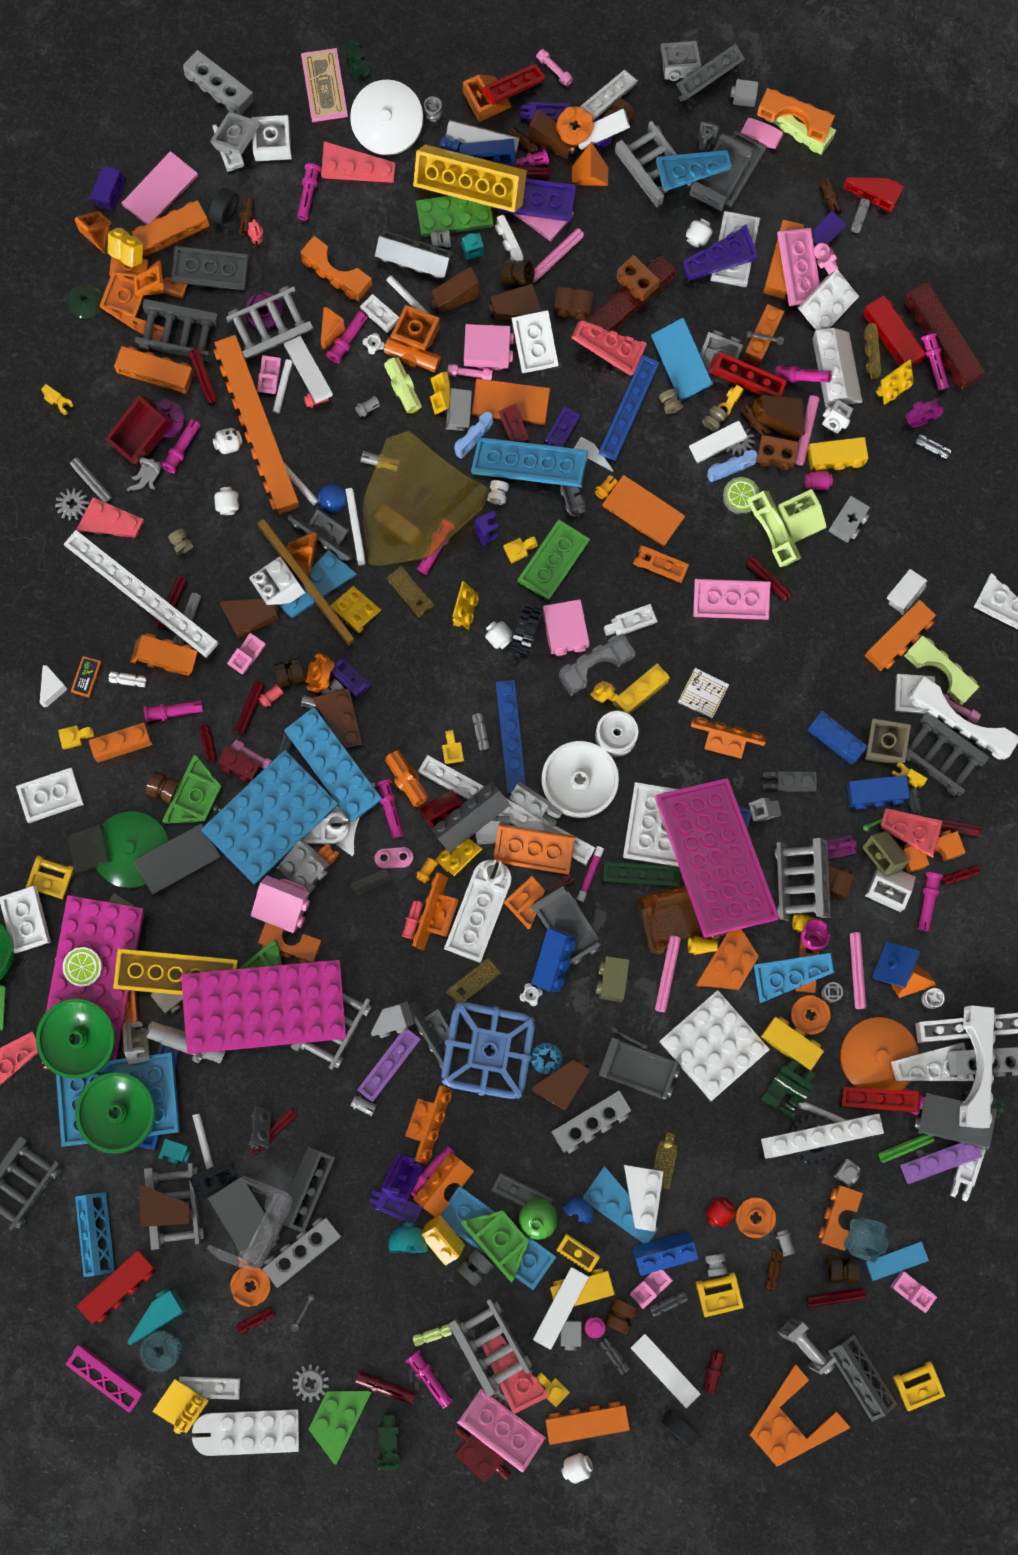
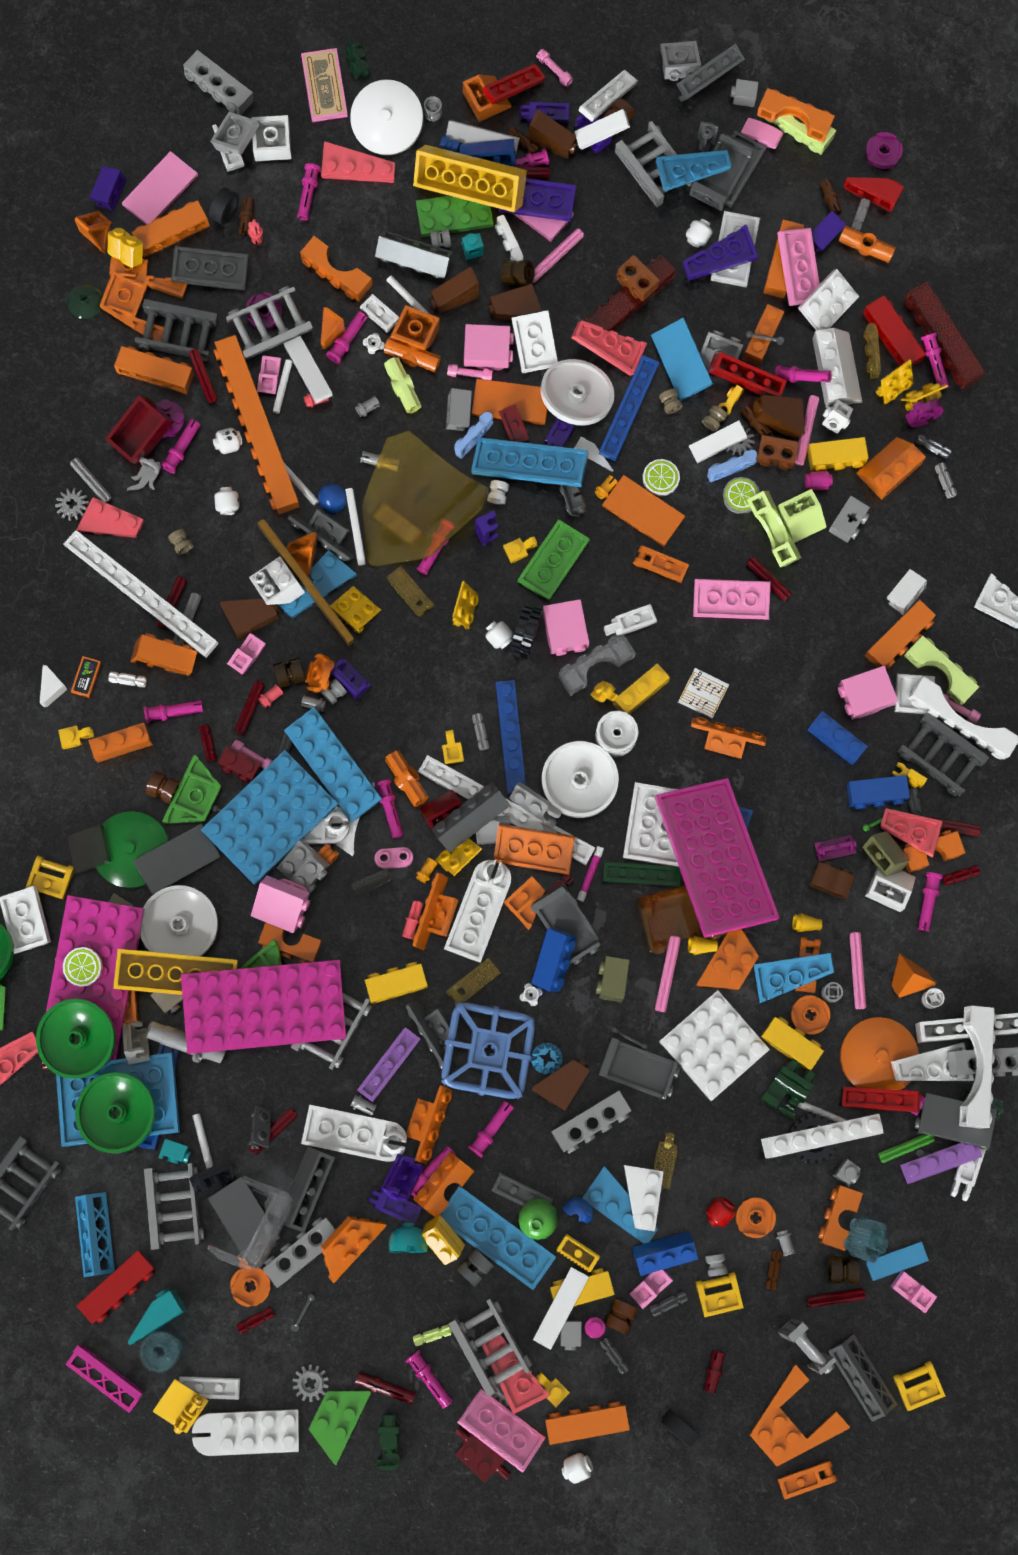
(49, 795): white plate -> none
(53, 396): yellow plate -> none
(150, 280): orange slope -> none
(161, 1209): reddish brown slope -> none
(179, 922): none -> white dish
(340, 716): reddish brown wing -> none
(348, 1243): none -> orange wing
(353, 1134): none -> white plate
(393, 1018): light grey slope -> none
(396, 982): none -> yellow brick
(441, 398): yellow slope -> none
(485, 1137): none -> dark pink pin
(499, 1240): bright green wing -> none
(566, 131): orange plate -> none
(573, 302): reddish brown brick -> none
(577, 392): none -> white dish
(590, 169): orange slope -> none
(661, 477): none -> tile
(665, 1370): white tile -> none
(764, 809): light grey brick -> none
(791, 781): dark grey hinge -> none
(806, 1480): none -> orange plate
(815, 935): dark pink hair -> none
(821, 873): light grey fence -> none
(825, 257): bright pink hips -> none
(857, 239): none -> orange piece
(867, 693): none -> bright pink brick
(881, 160): none -> magenta plate
(887, 741): dark tan slope -> none
(891, 466): none -> orange slope
(895, 964): blue plate -> none
(928, 393): none -> yellow hinge
(945, 480): none -> light grey axle

